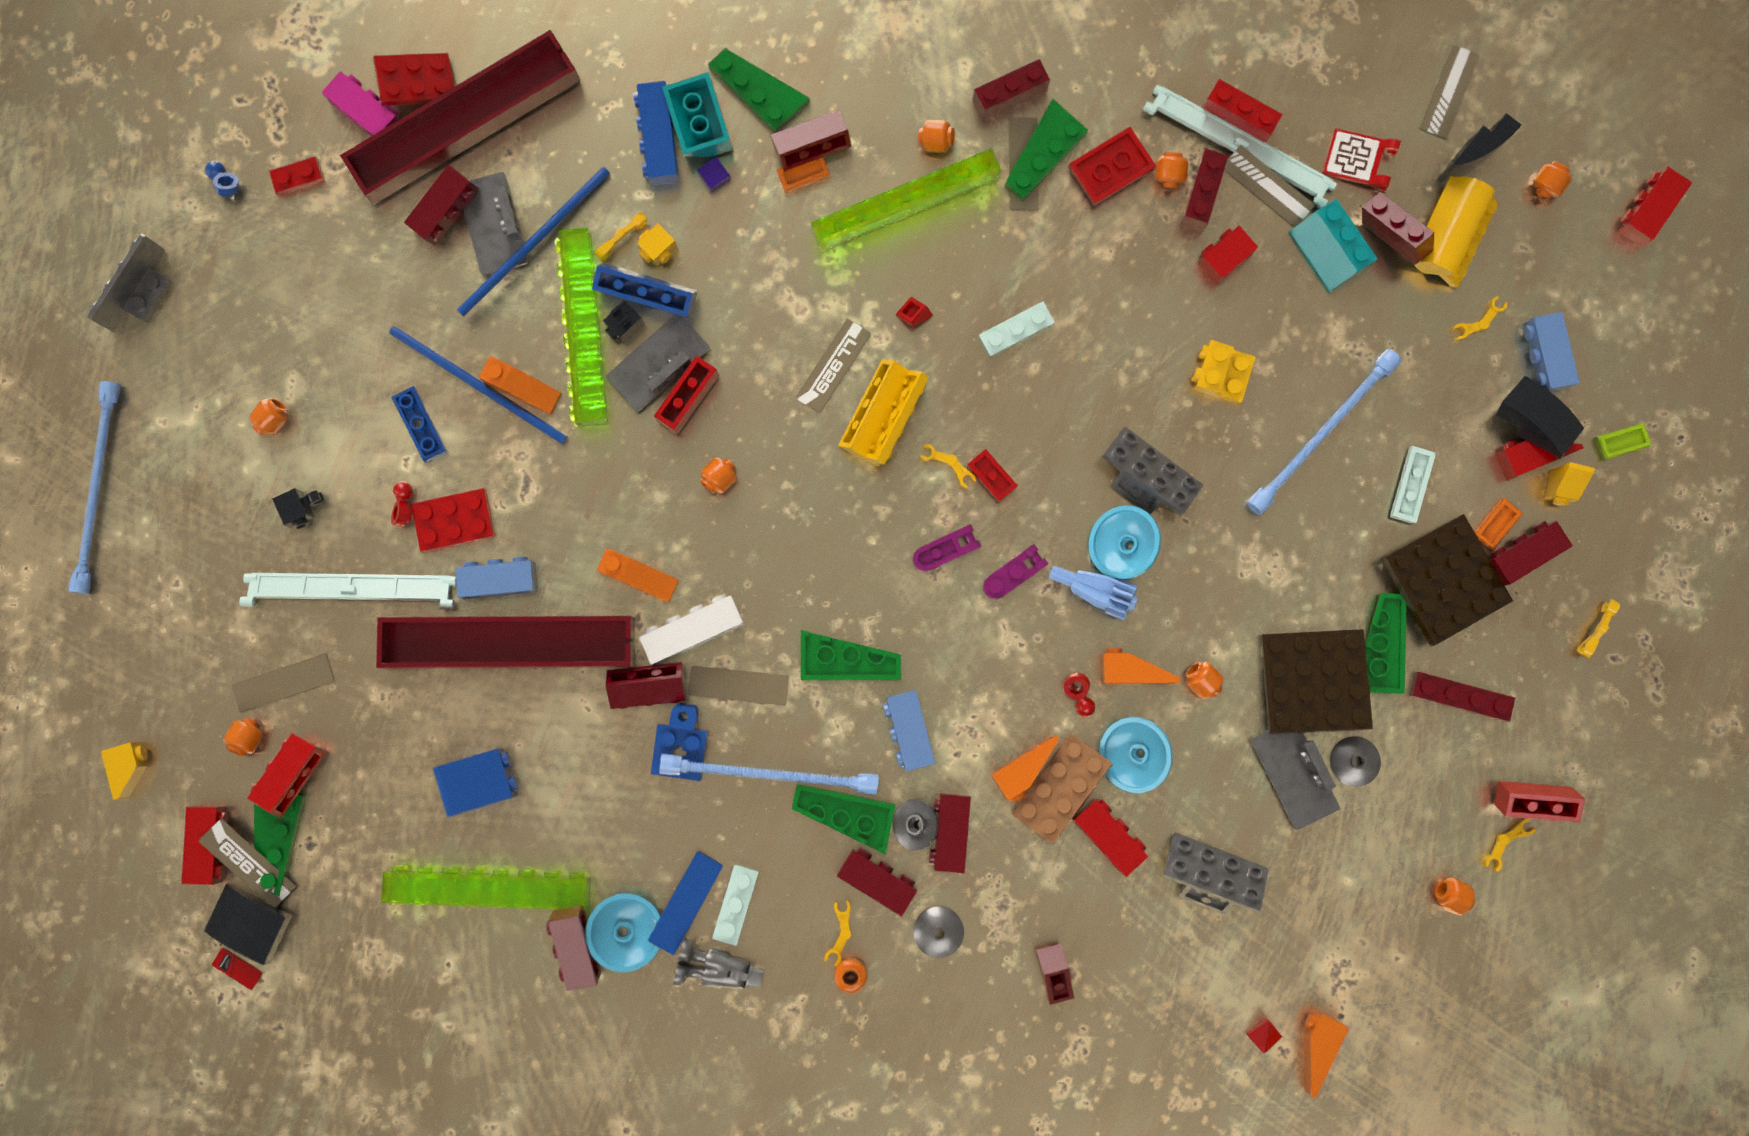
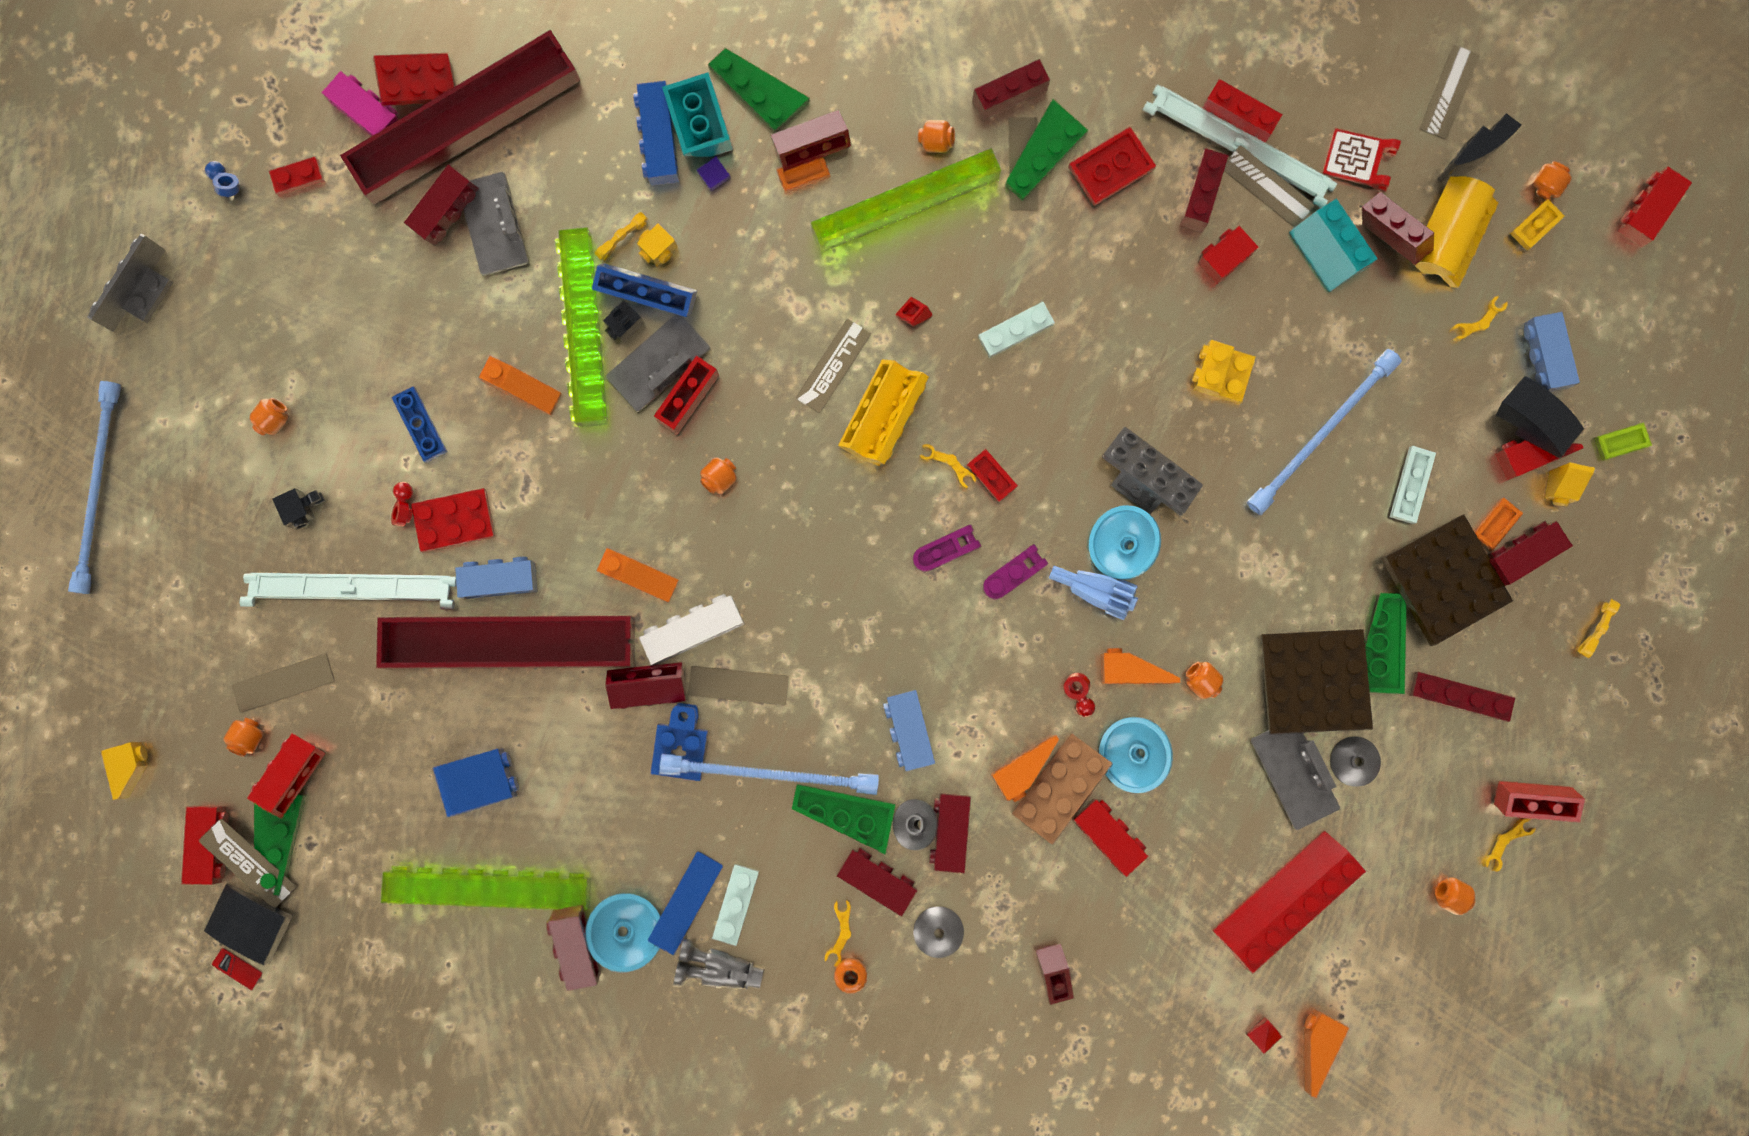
(478, 385): blue piece -> none
(533, 241): blue piece -> none
(842, 660): green wing -> none
(1171, 169): orange head -> none
(1214, 876): flat silver bracket -> none
(1288, 901): none -> red slope
(1537, 224): none -> yellow plate

